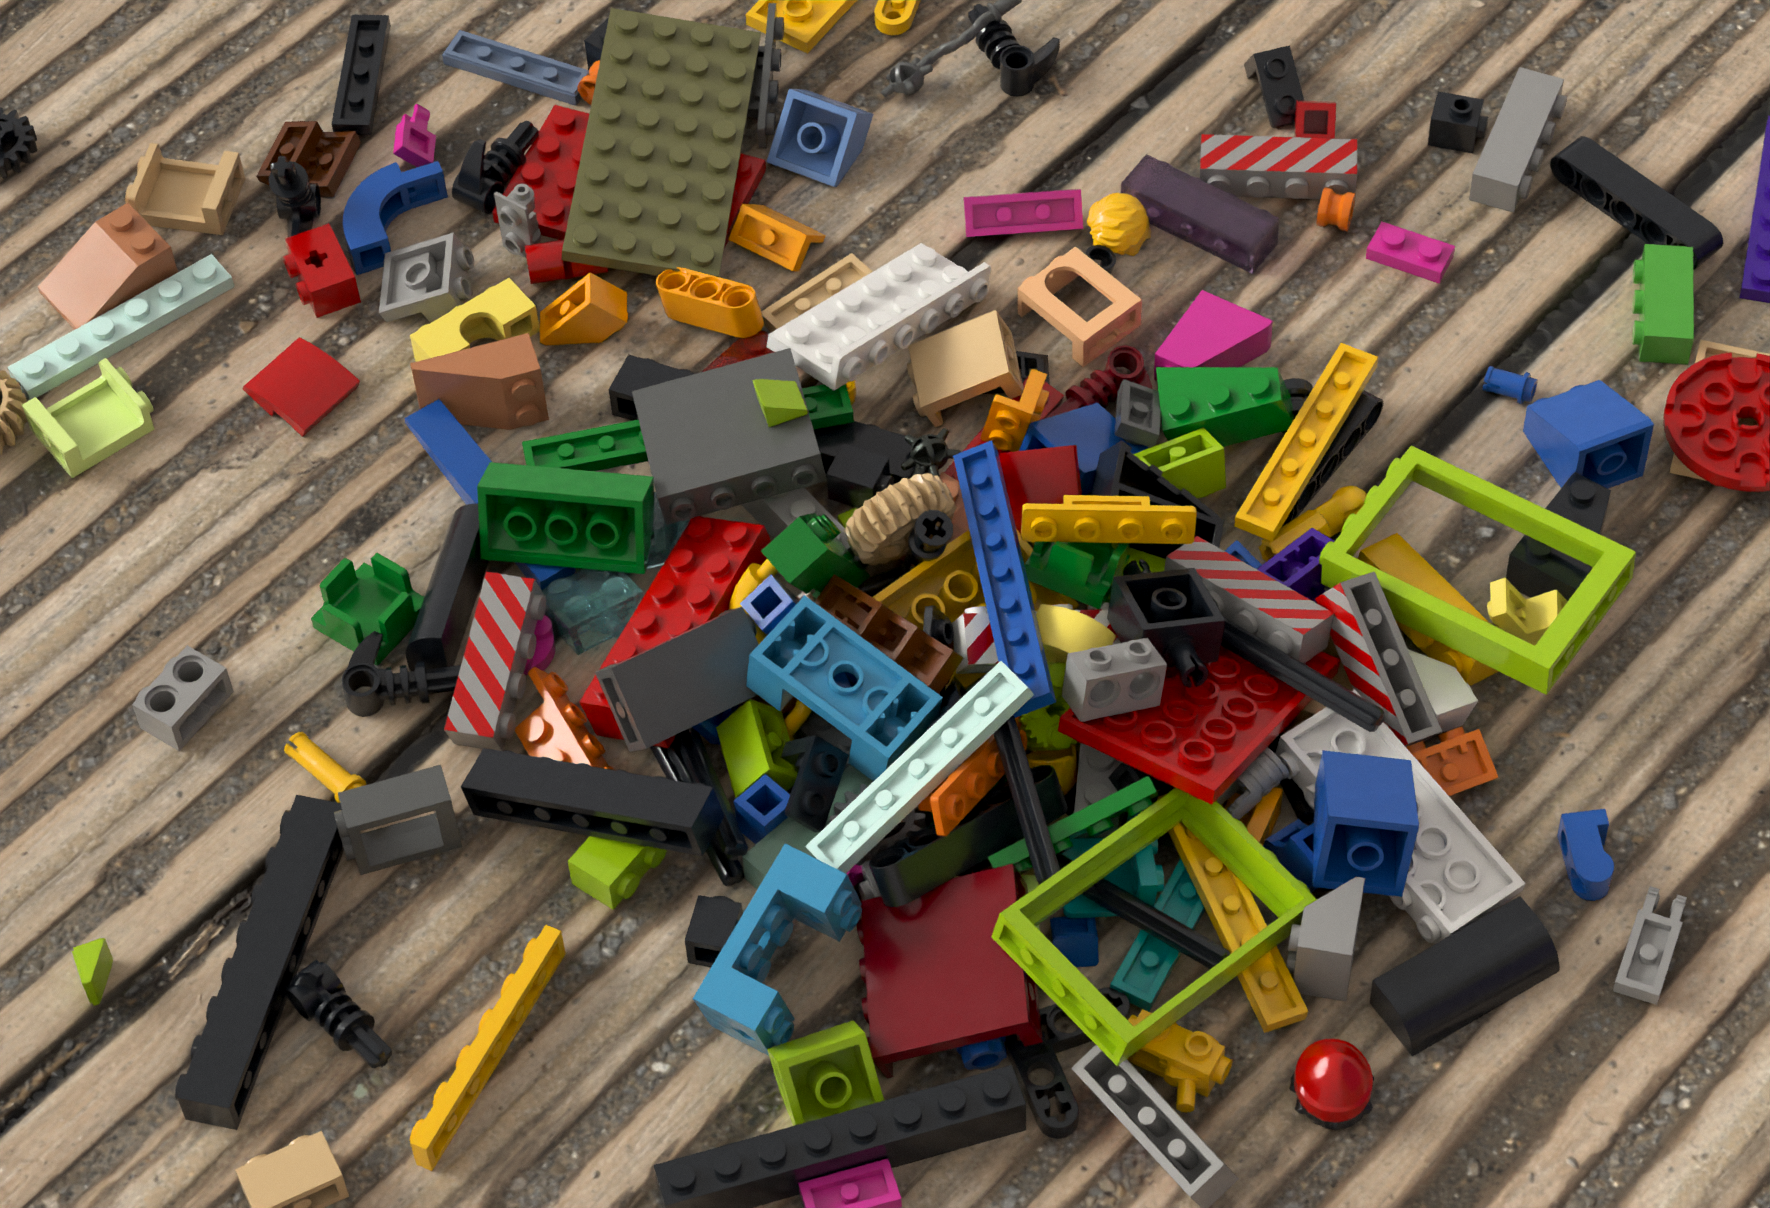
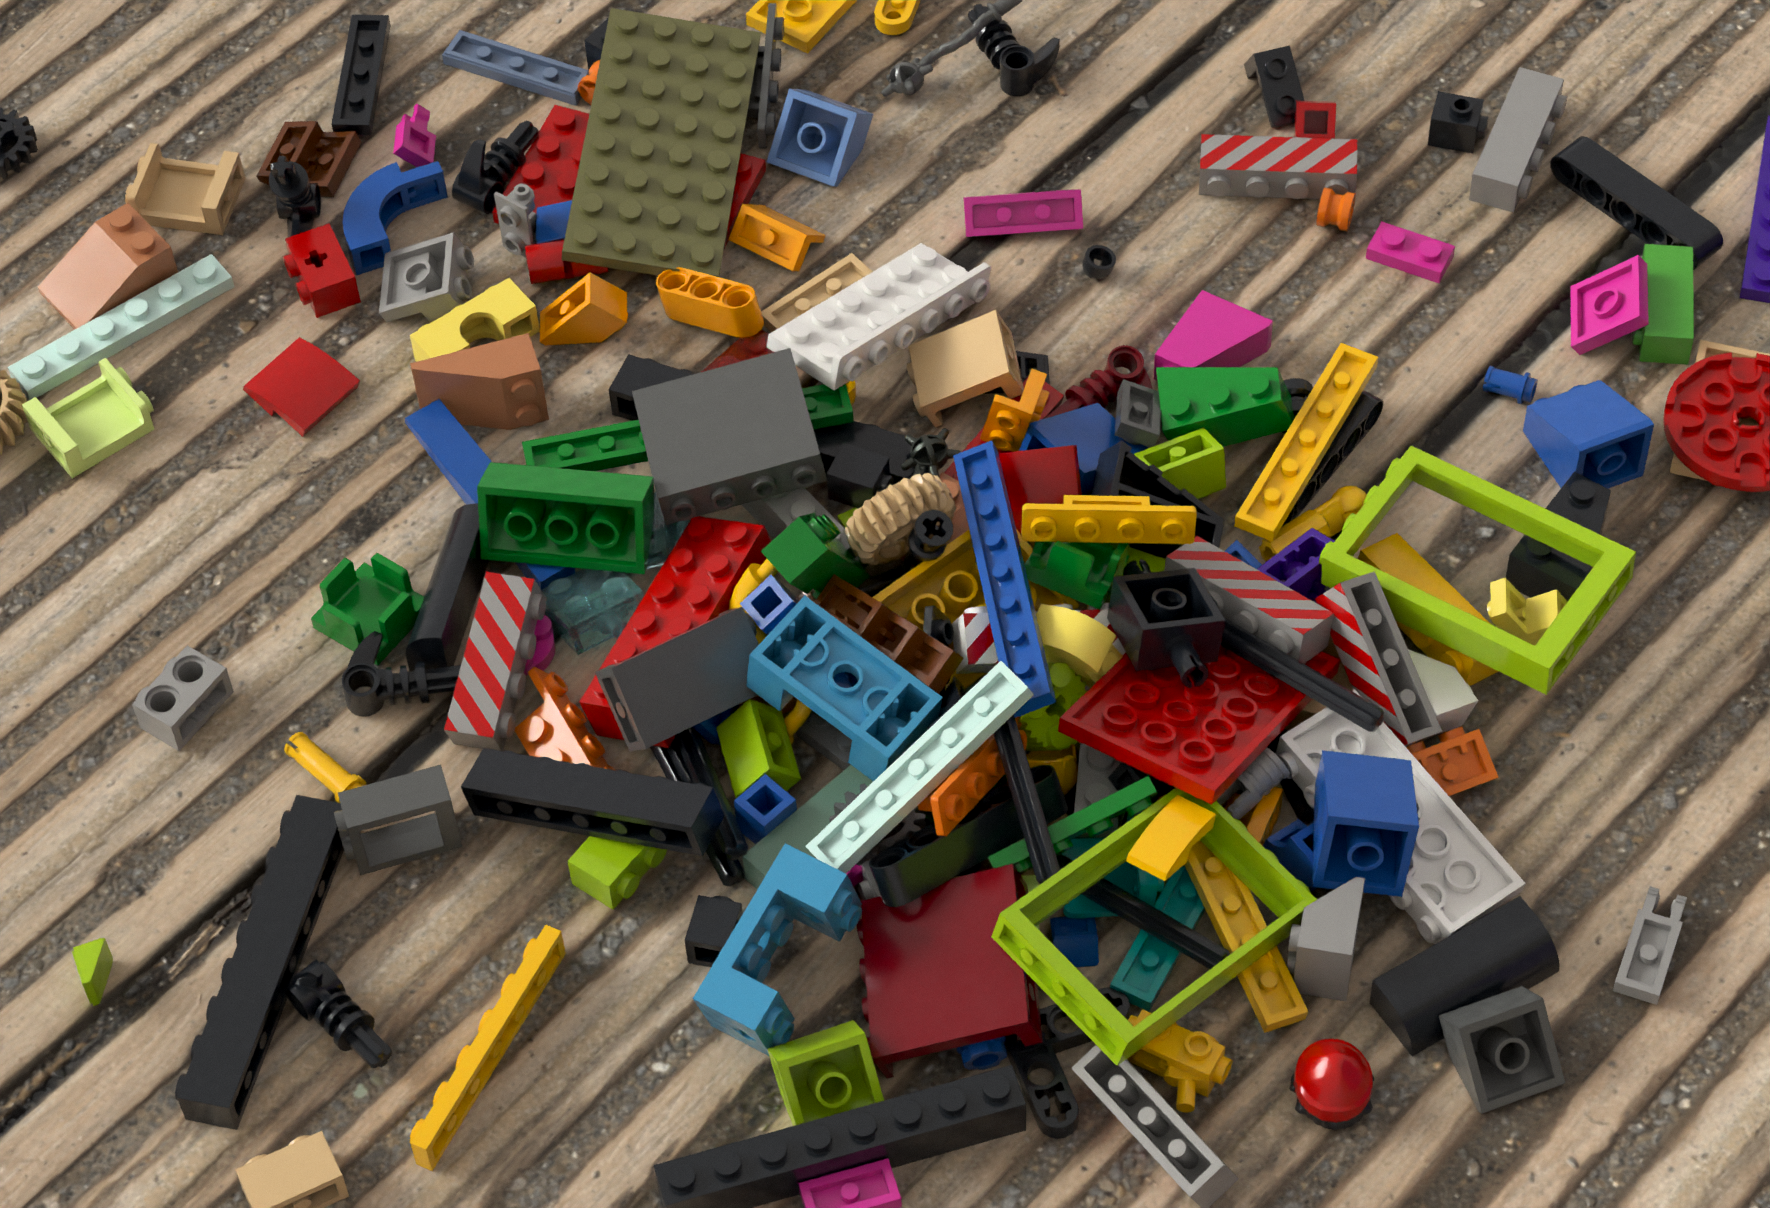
(552, 222): none -> blue slope
(779, 400): lime slope -> none
(817, 781): black bracket -> none
(1103, 330): light nougat panel -> none
(1113, 679): light grey brick -> none
(1119, 223): yellow hair -> none
(1169, 837): none -> yellow slope
(1203, 214): clear purple brick -> none
(1503, 1048): none -> dark grey slope
(1586, 862): blue leg -> none
(1609, 305): none -> dark pink plate

